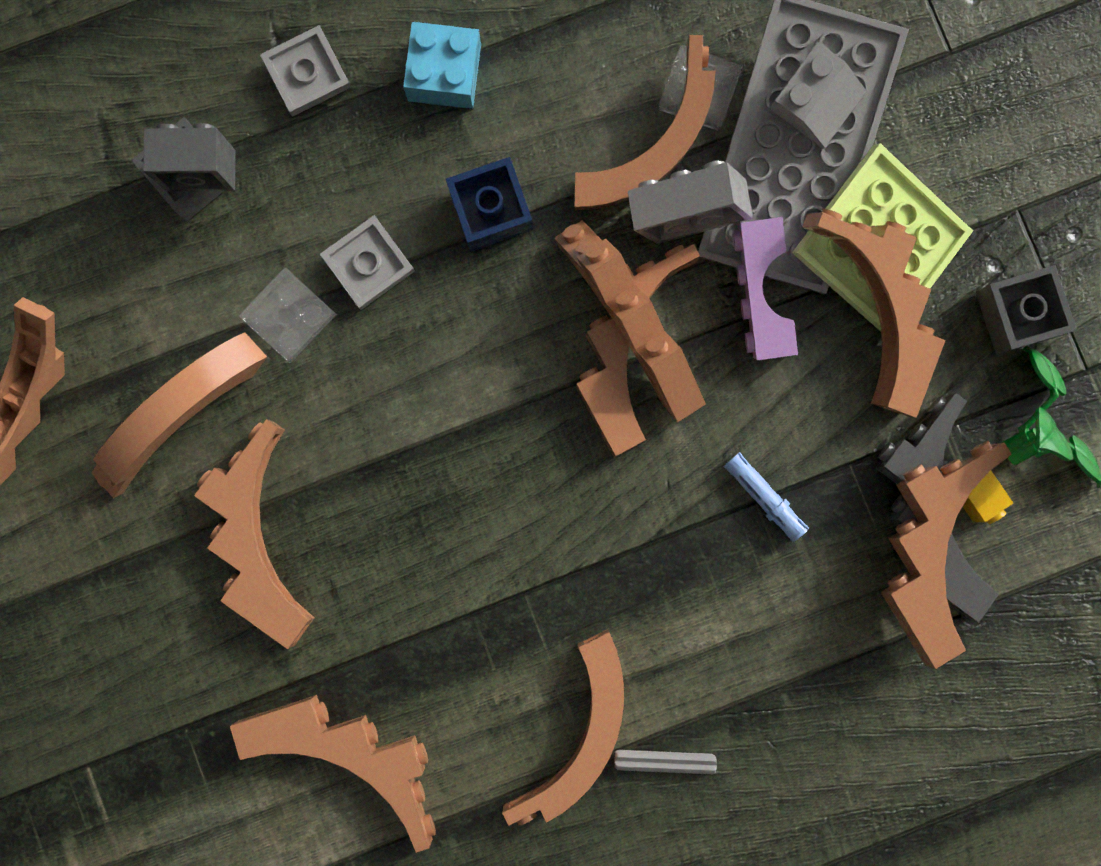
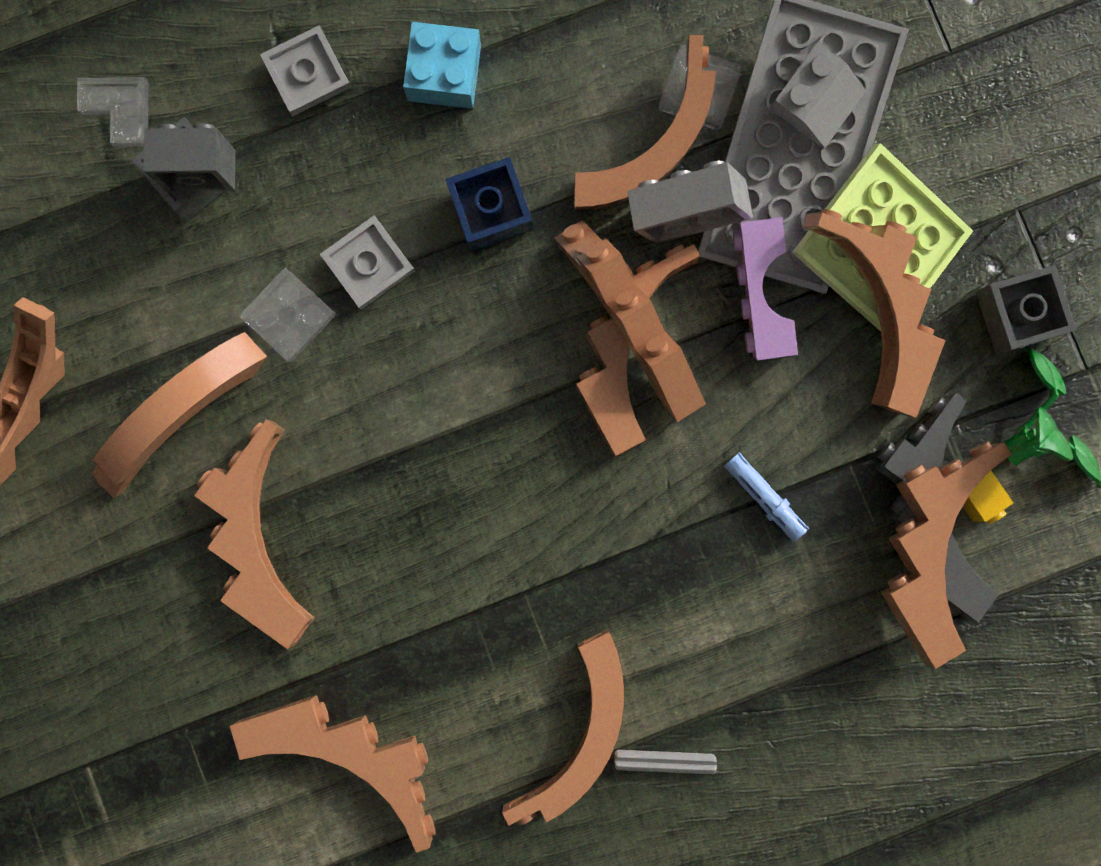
(123, 100): none -> clear plate

